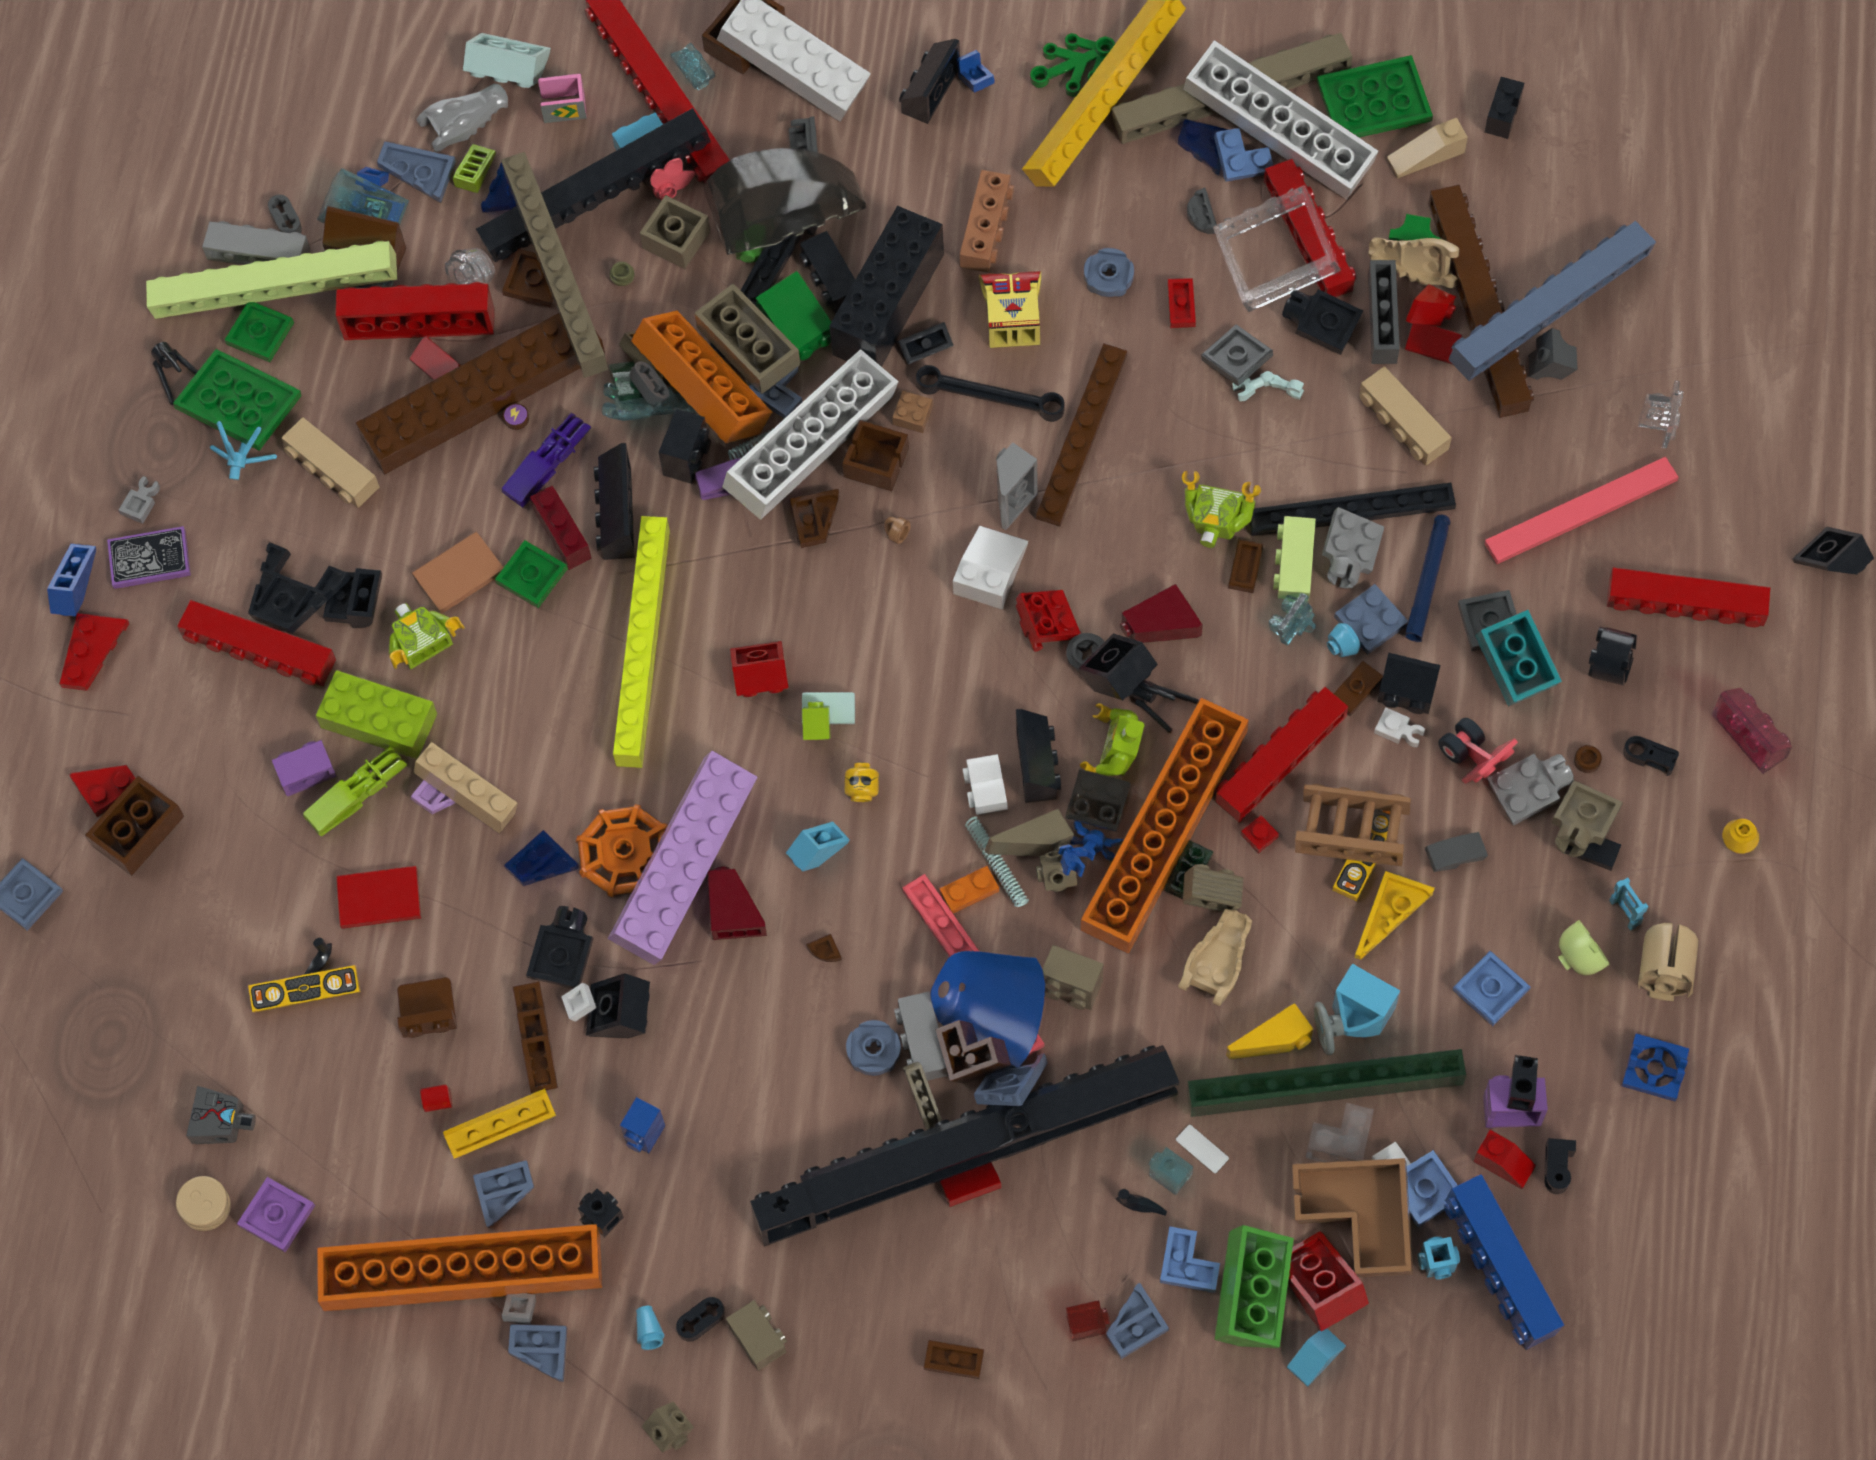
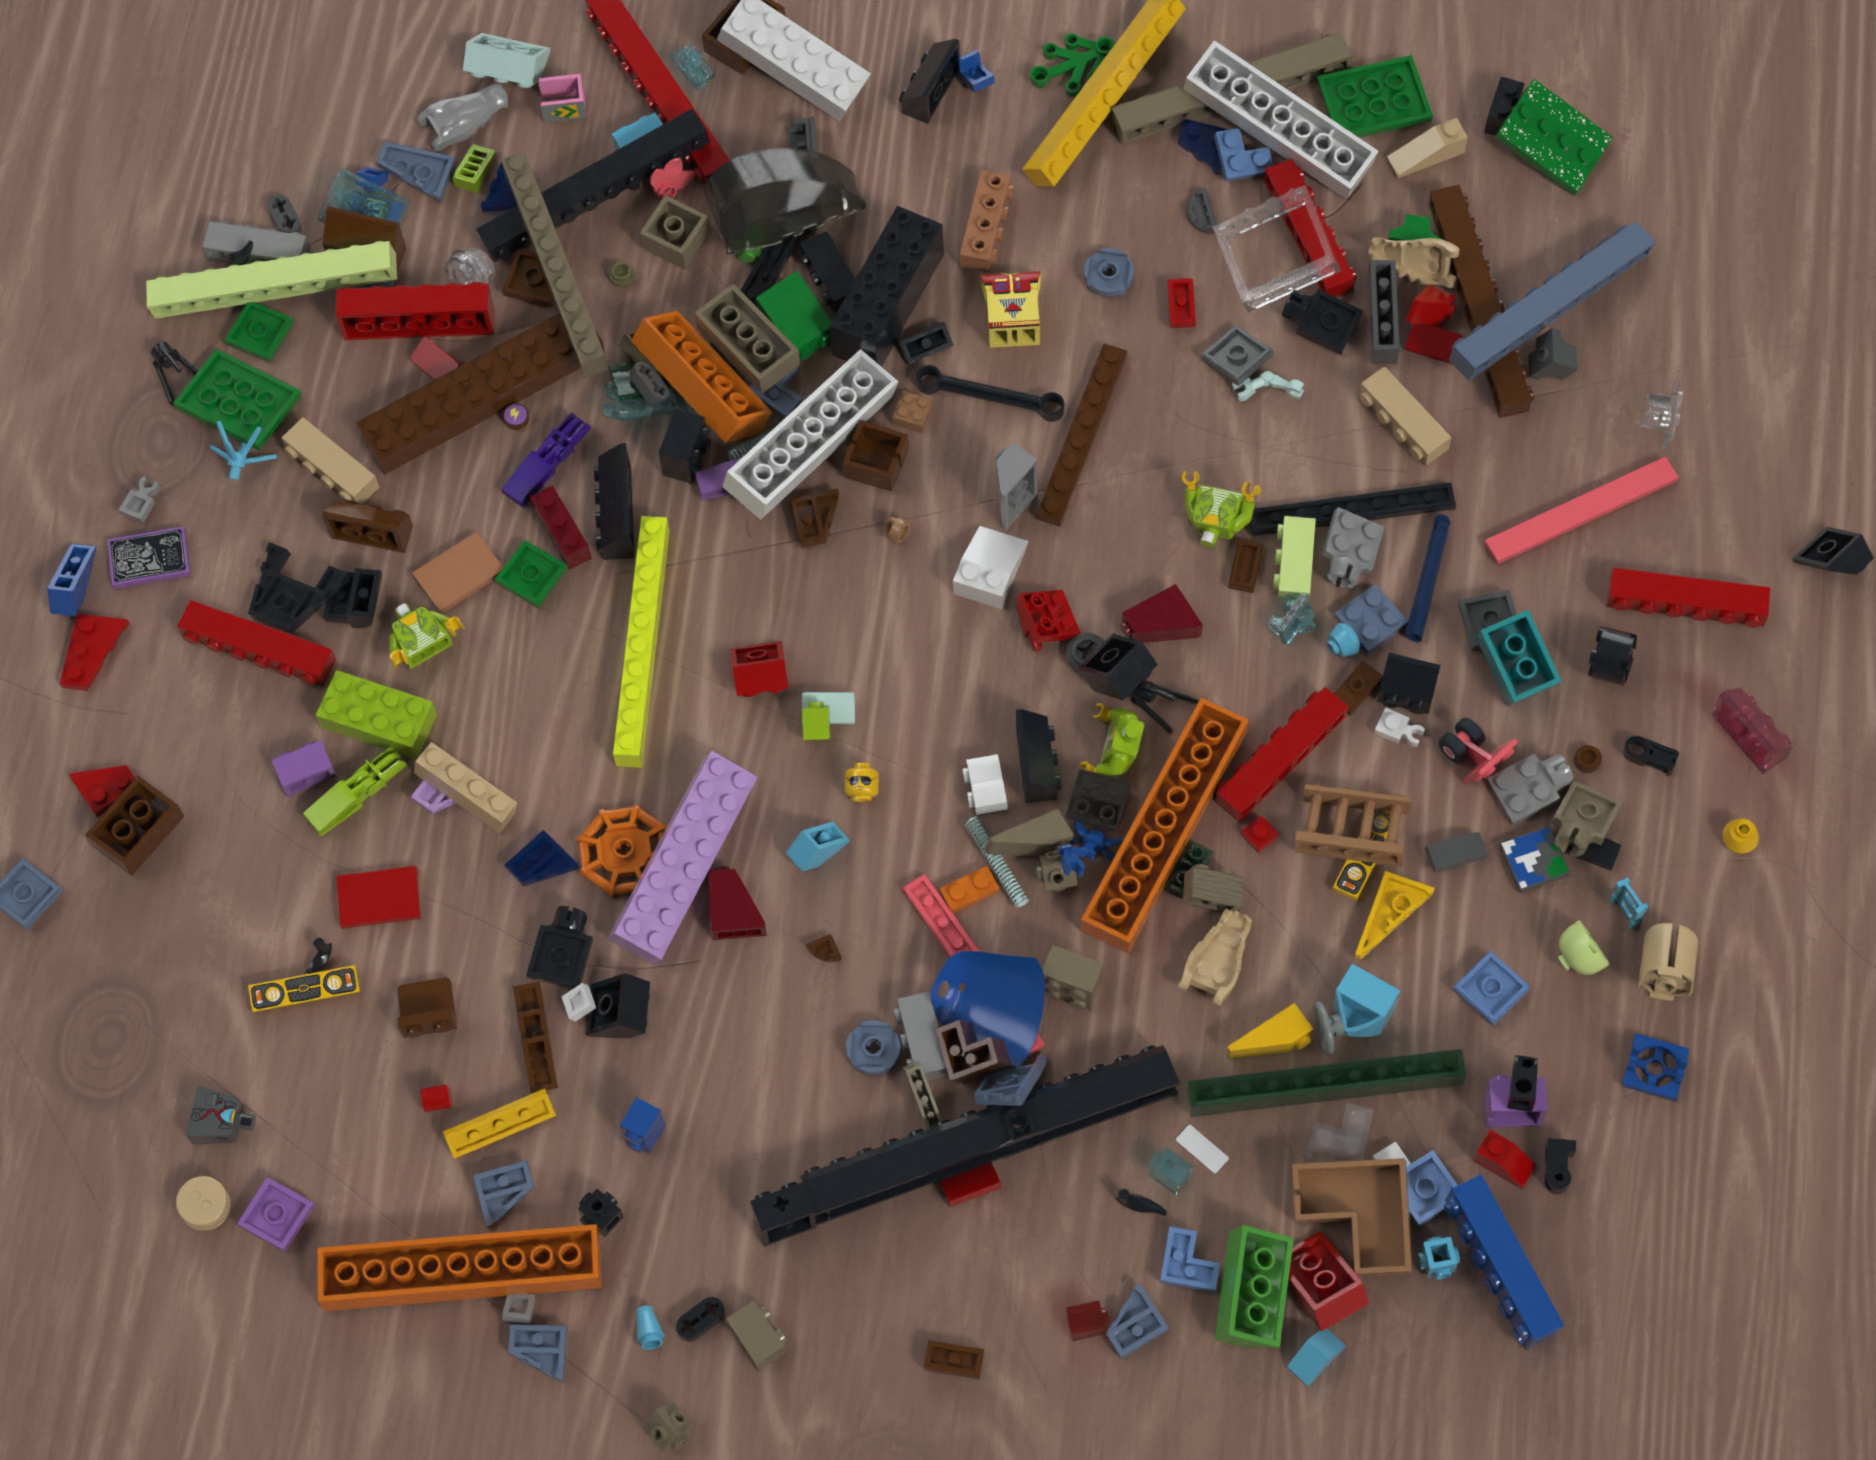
(241, 256): none -> black bar
(368, 525): none -> reddish brown slope
(1534, 859): none -> tile
(1553, 137): none -> green plate

